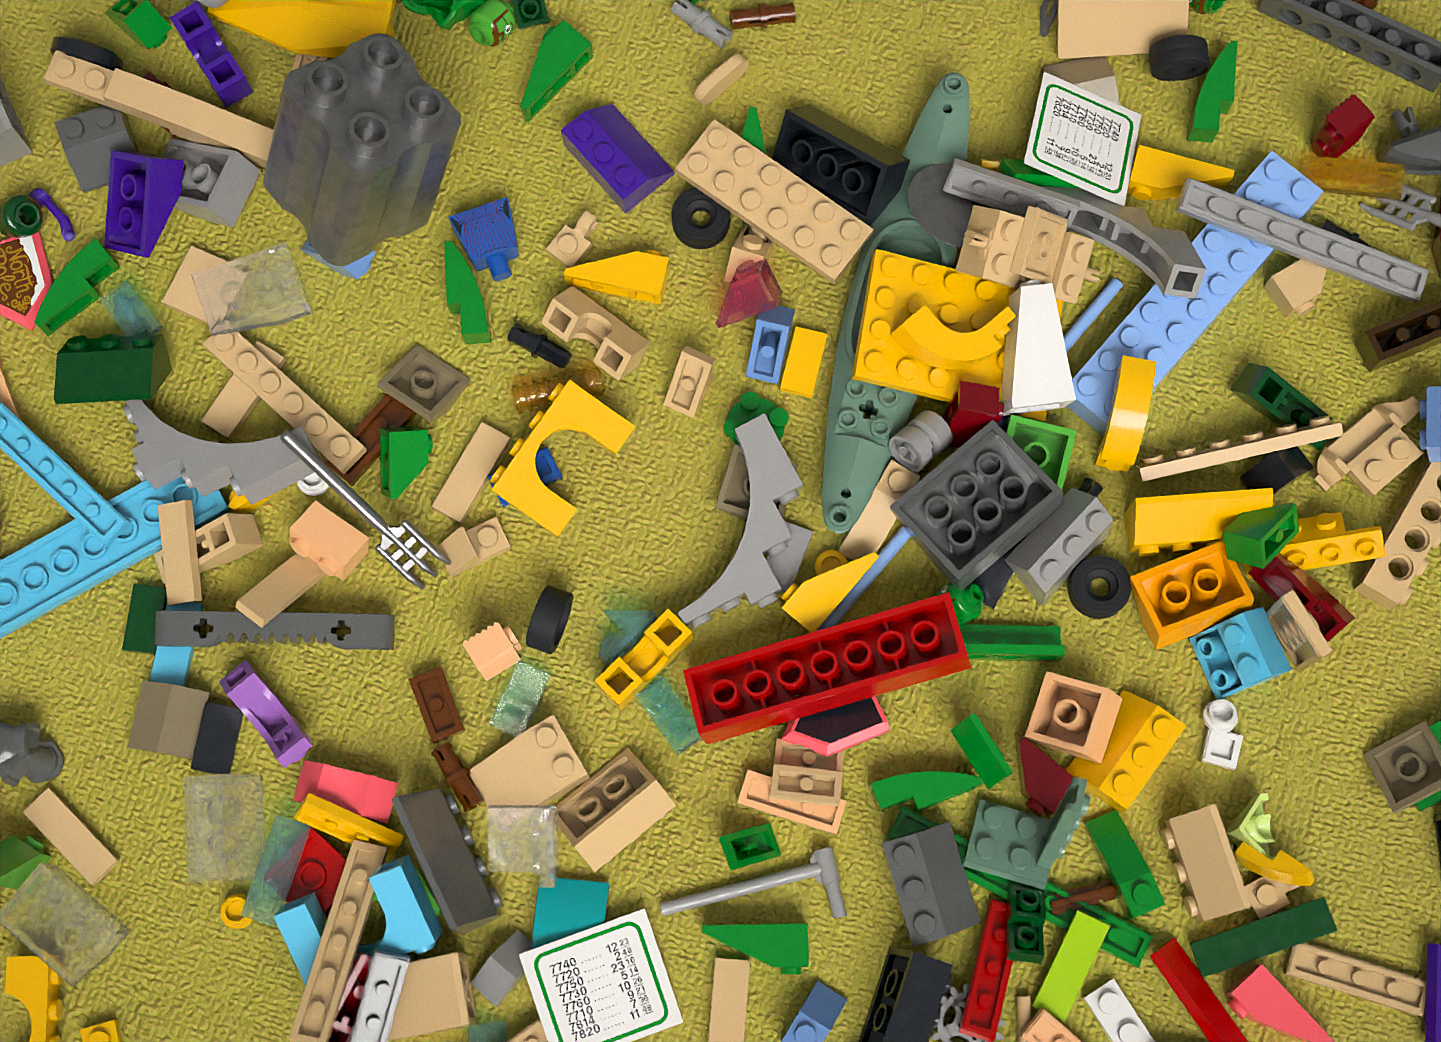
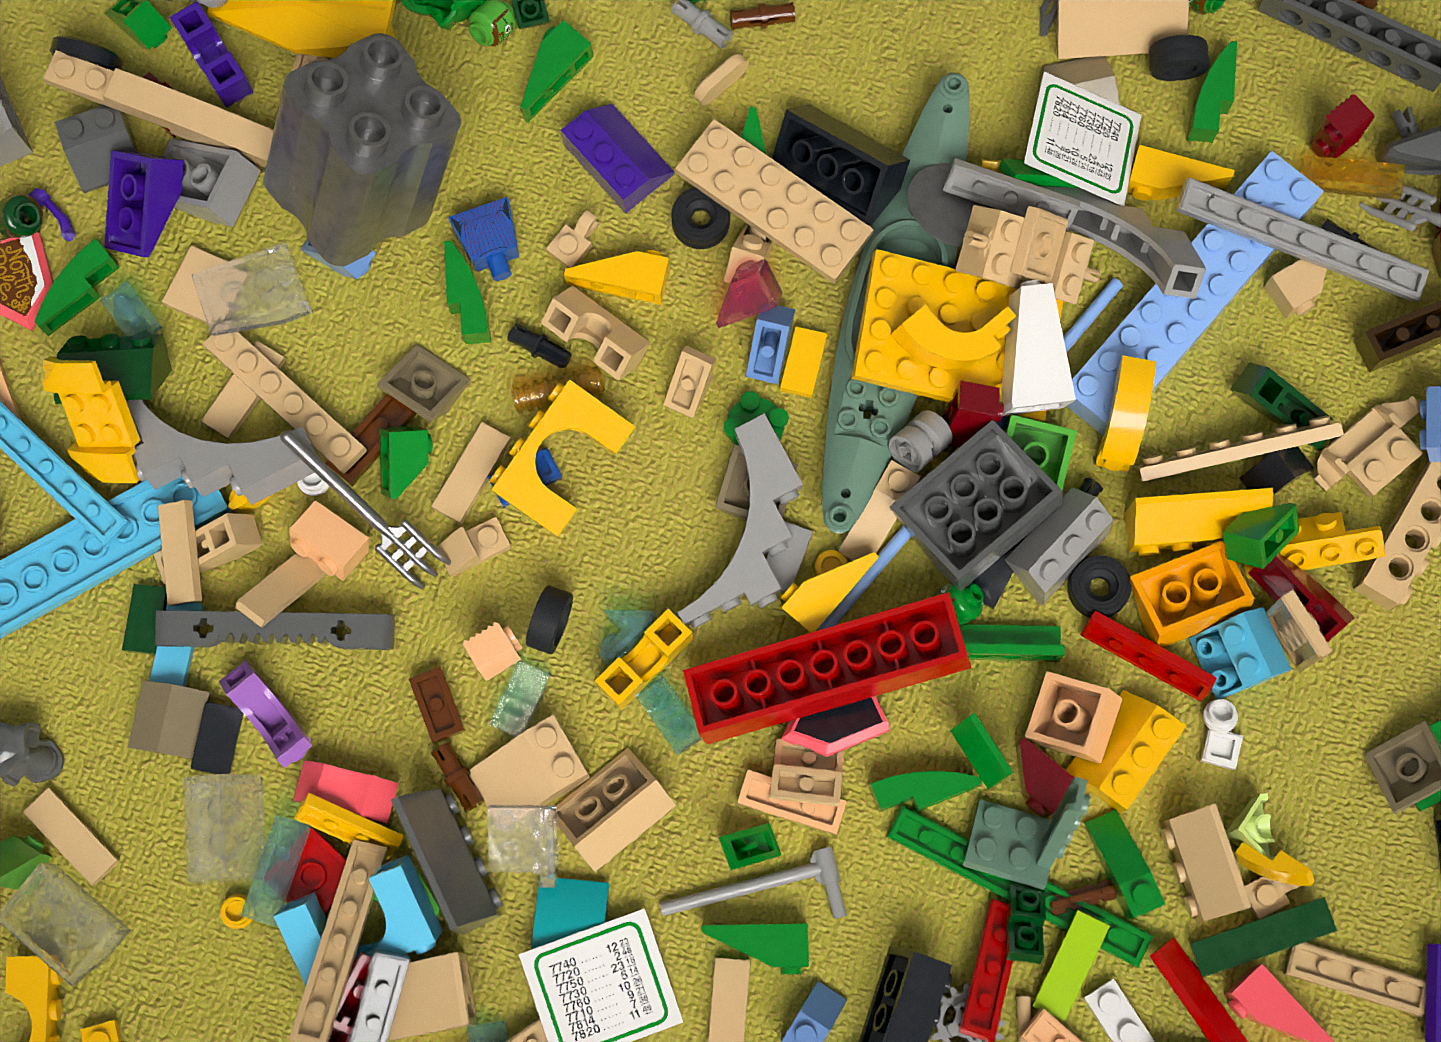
(97, 418): none -> yellow piece
(502, 969): light grey slope -> none
(931, 883): dark grey slope -> none
(1148, 656): none -> red tile

